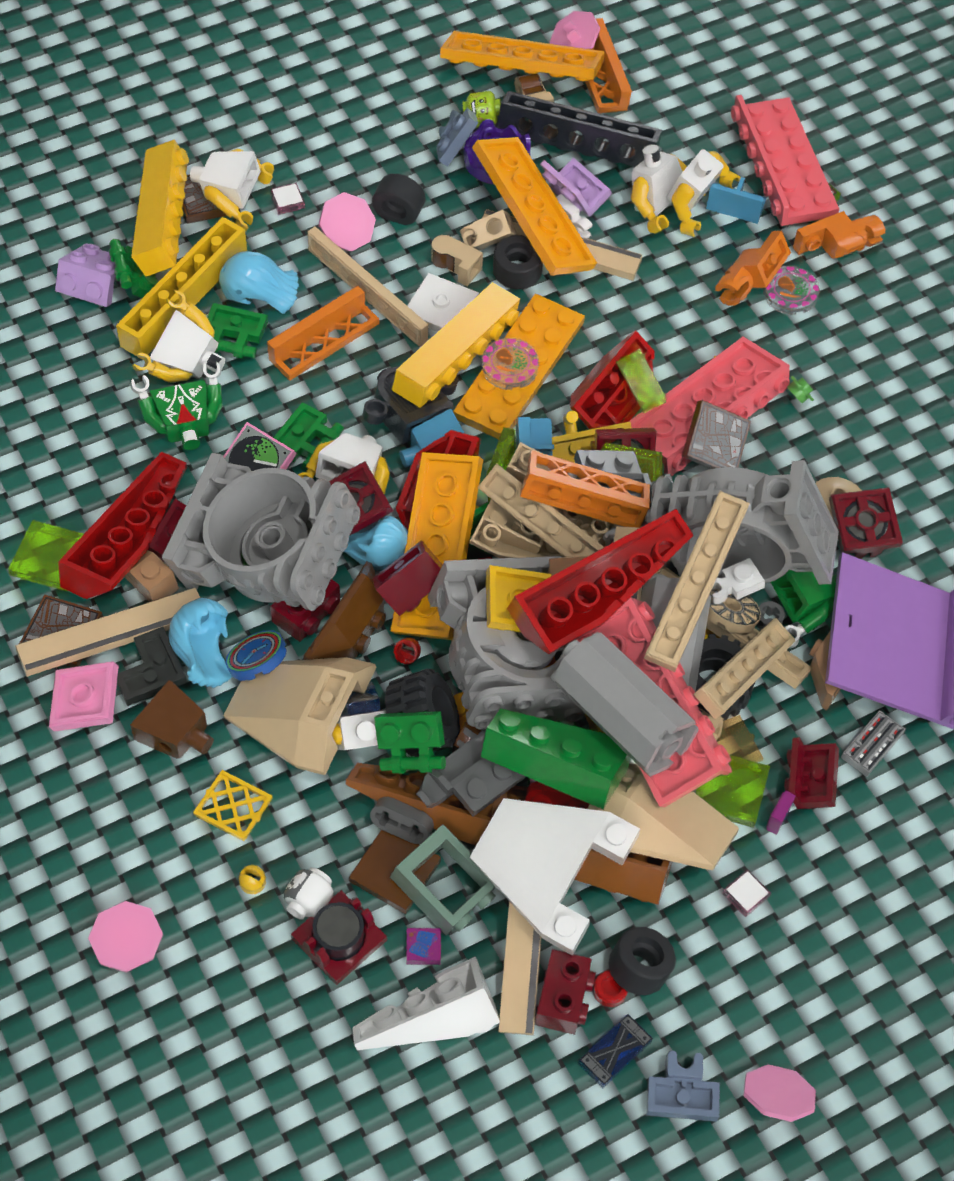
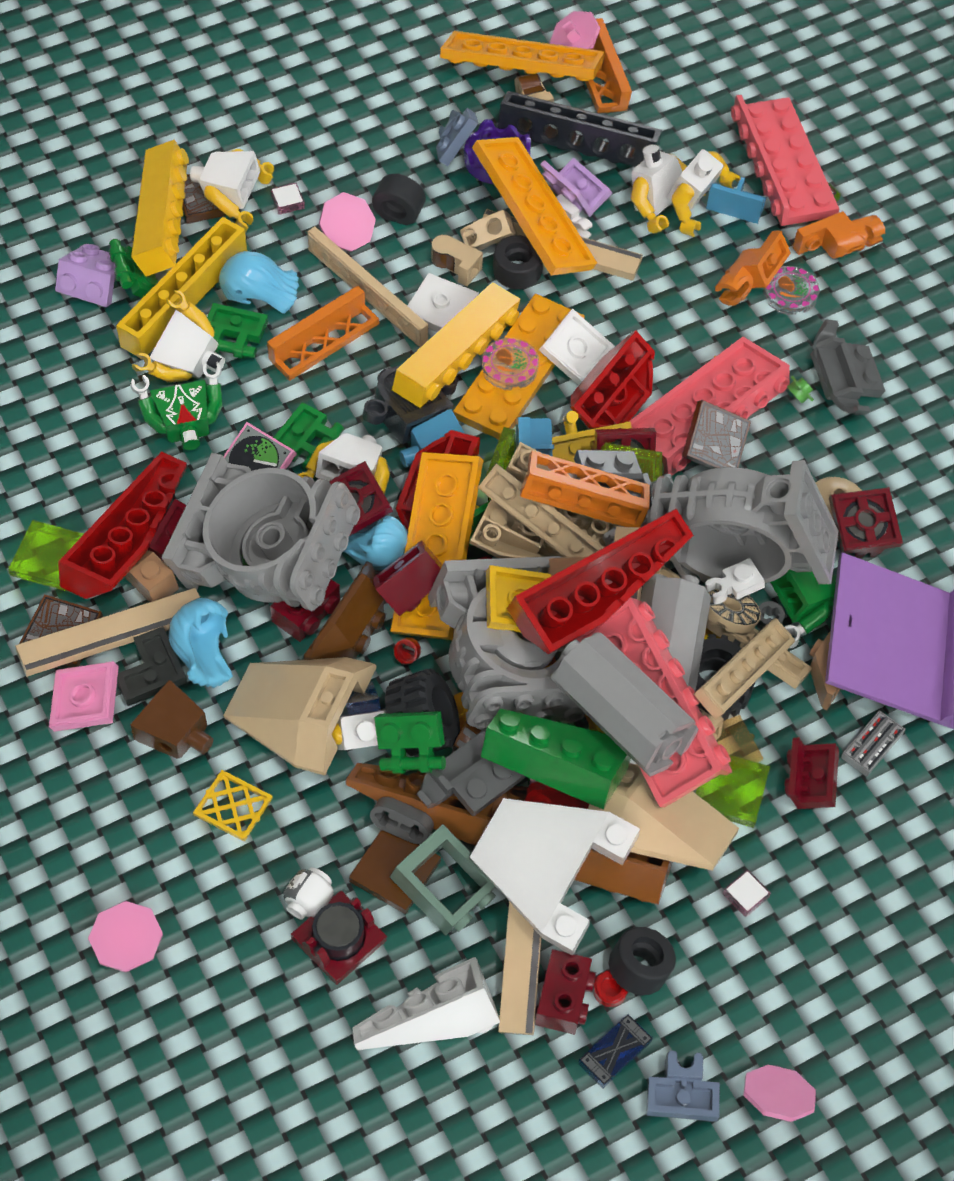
(249, 884): yellow hinge -> none
(256, 654): tile -> none
(423, 946): magenta tile -> none
(483, 105): lime head -> none
(575, 347): none -> white plate
(641, 380): clear neon green hinge -> none
(696, 581): tan tile -> none
(780, 812): magenta tile -> none
(845, 370): none -> dark grey plate

